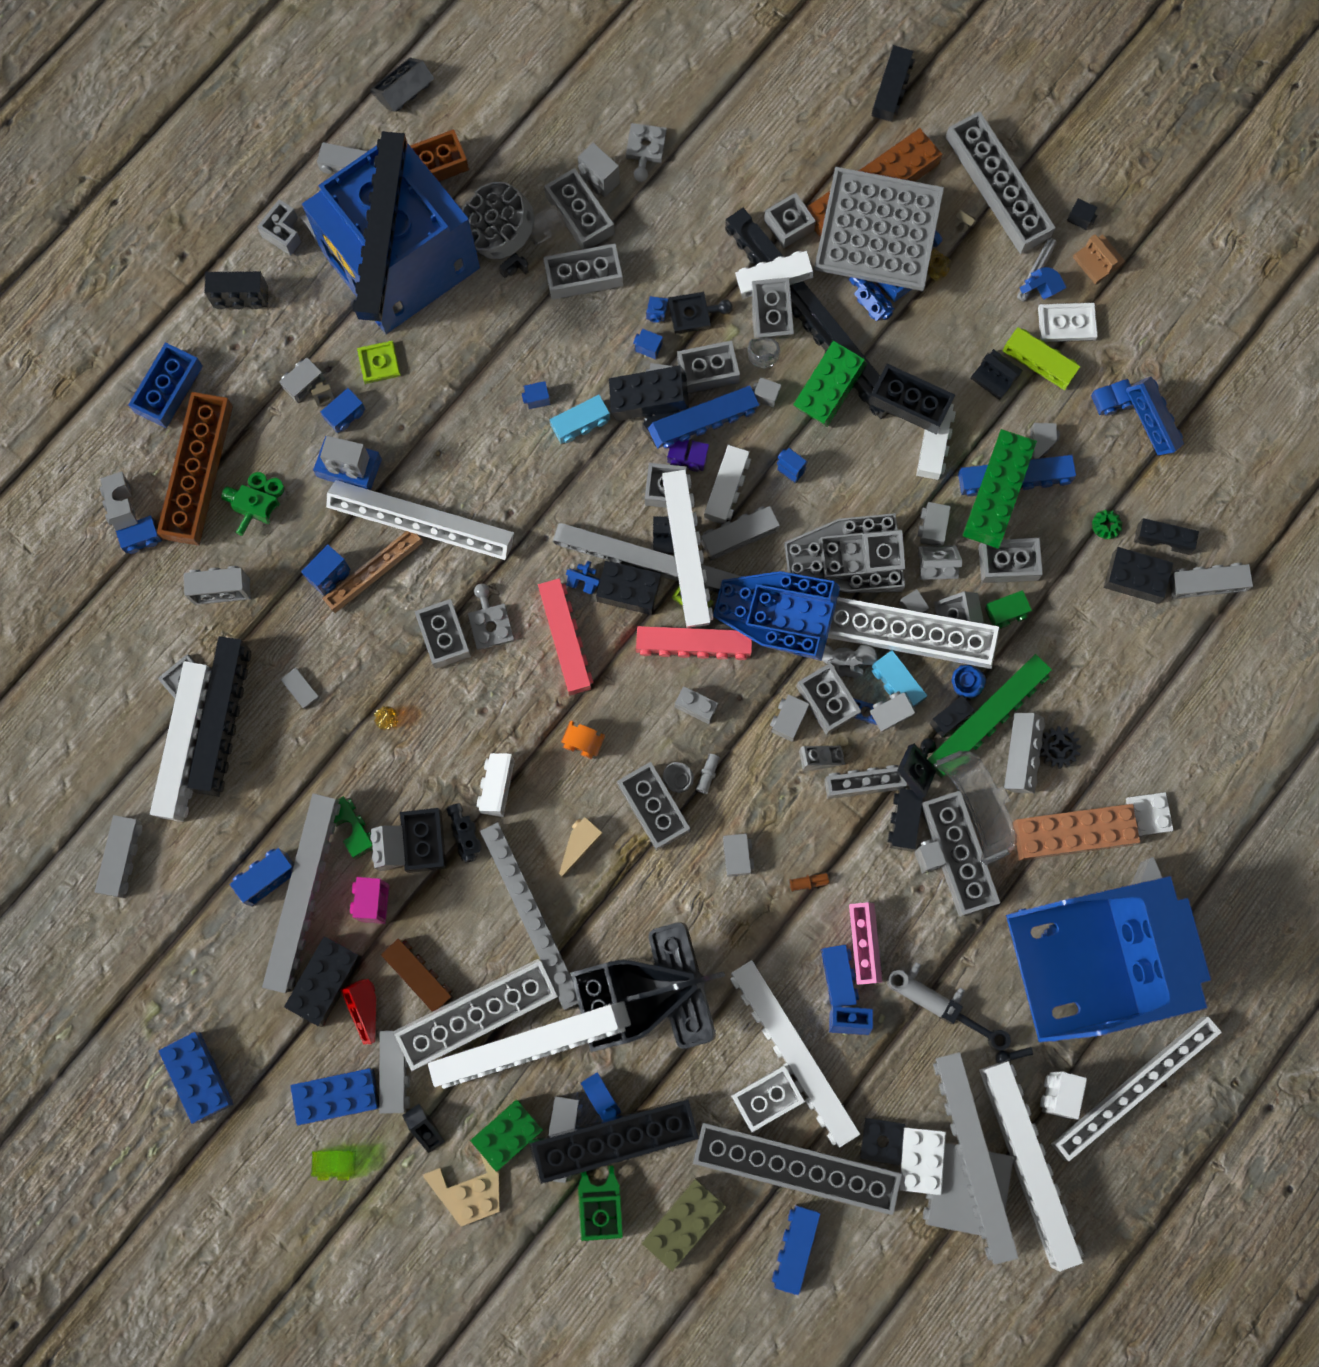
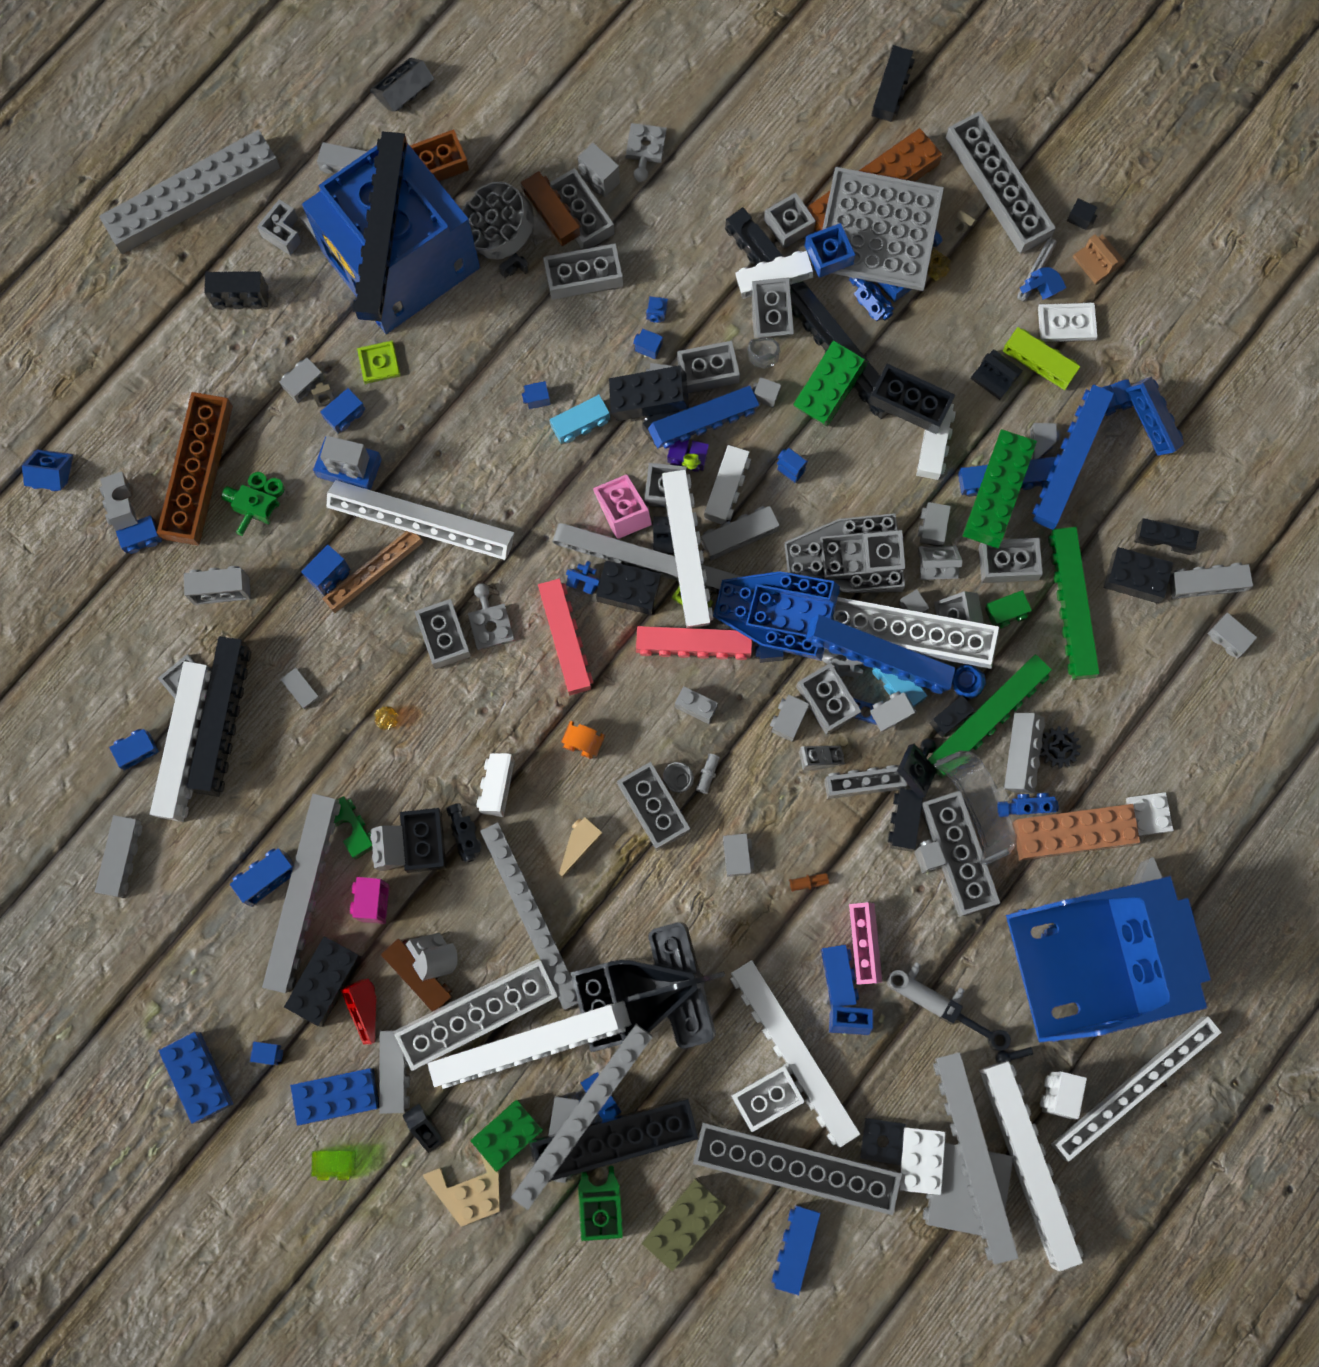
(47, 470): none -> blue slope
(133, 749): none -> blue brick
(165, 385): blue brick -> none
(189, 192): none -> light grey brick
(266, 1053): none -> blue brick
(432, 956): none -> light grey brick
(550, 208): none -> reddish brown brick
(581, 1116): none -> light grey brick
(622, 506): none -> bright pink slope
(691, 461): none -> lime plate
(697, 303): black plate -> none
(768, 654): none -> dark blue brick
(829, 250): none -> blue brick
(880, 654): none -> blue brick
(1032, 805): none -> blue brick
(1073, 456): none -> blue brick
(1074, 603): none -> green brick
(1102, 530): green gear -> none
(1231, 635): none -> light grey brick

